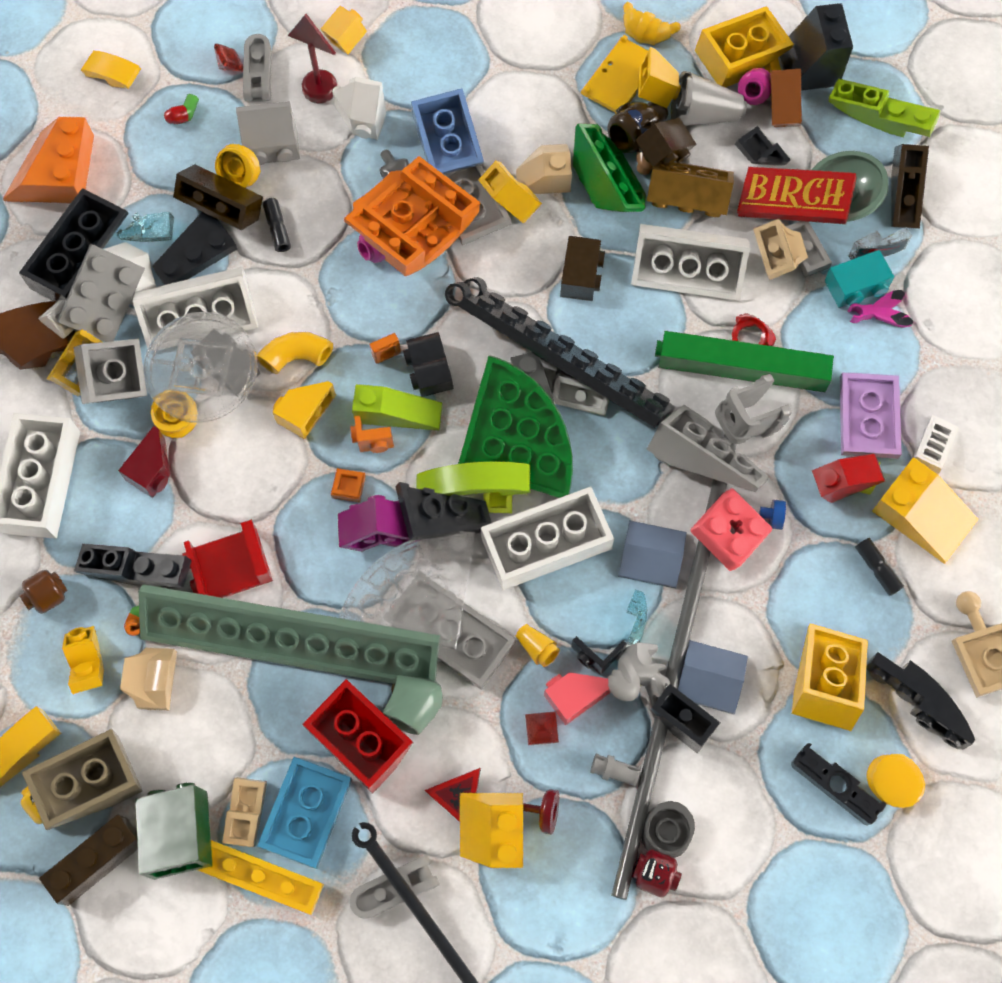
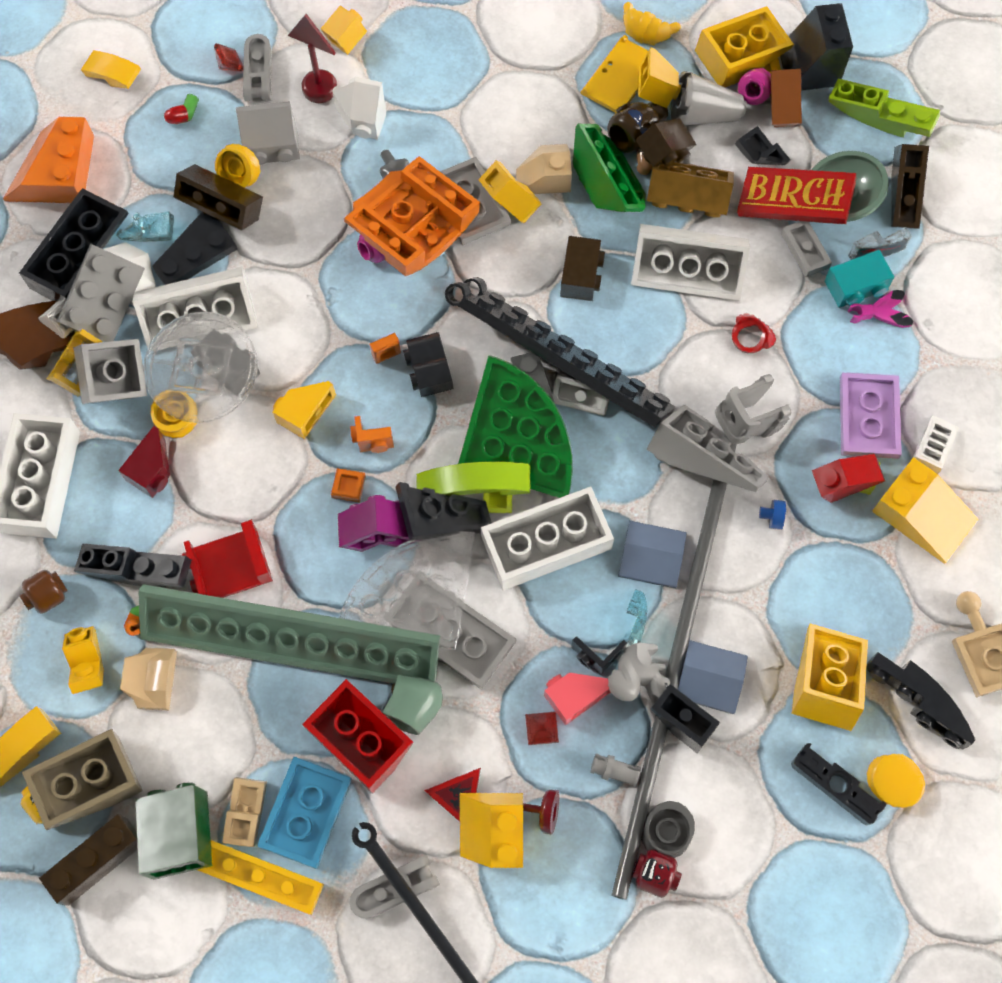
(277, 228): black piece -> none
(294, 347): yellow cylinder -> none
(395, 408): lime slope -> none
(447, 131): medium blue slope -> none
(538, 646): yellow cone -> none
(715, 524): coral brick -> none
(744, 361): green brick -> none
(780, 248): tan slope -> none
(881, 569): black piece -> none

